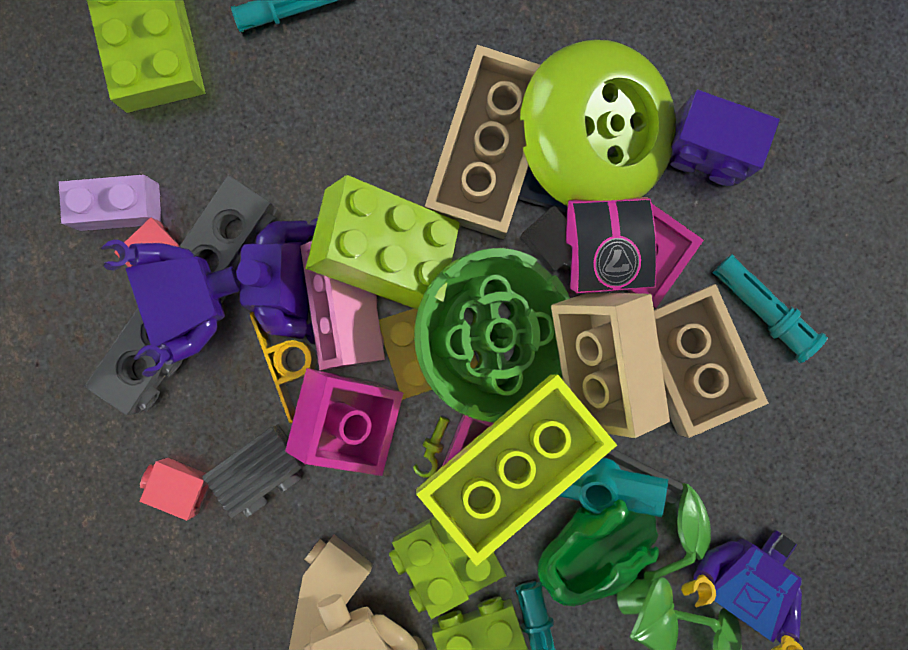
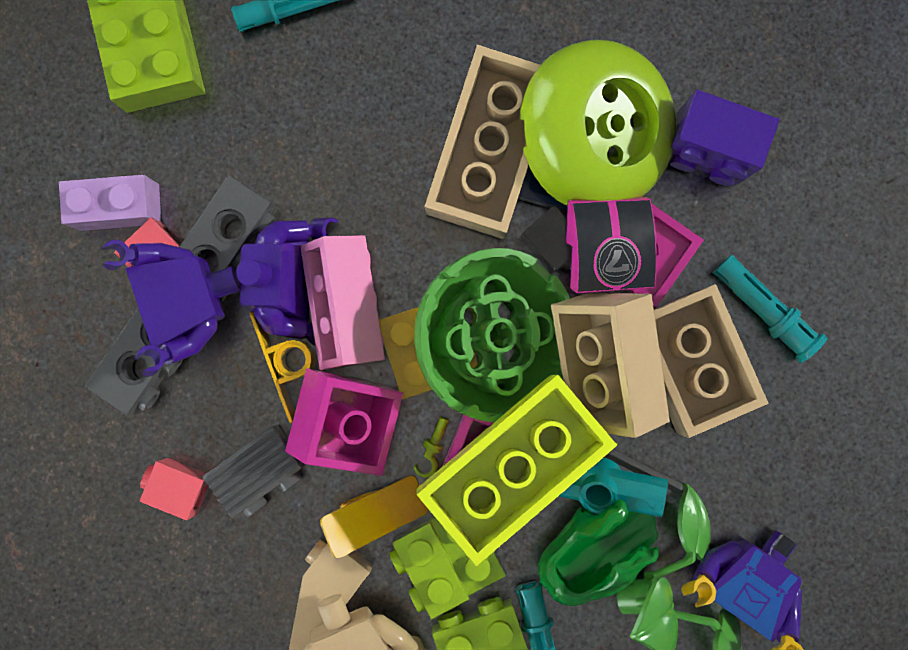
(372, 516): none -> yellow piece
(381, 242): lime brick -> none

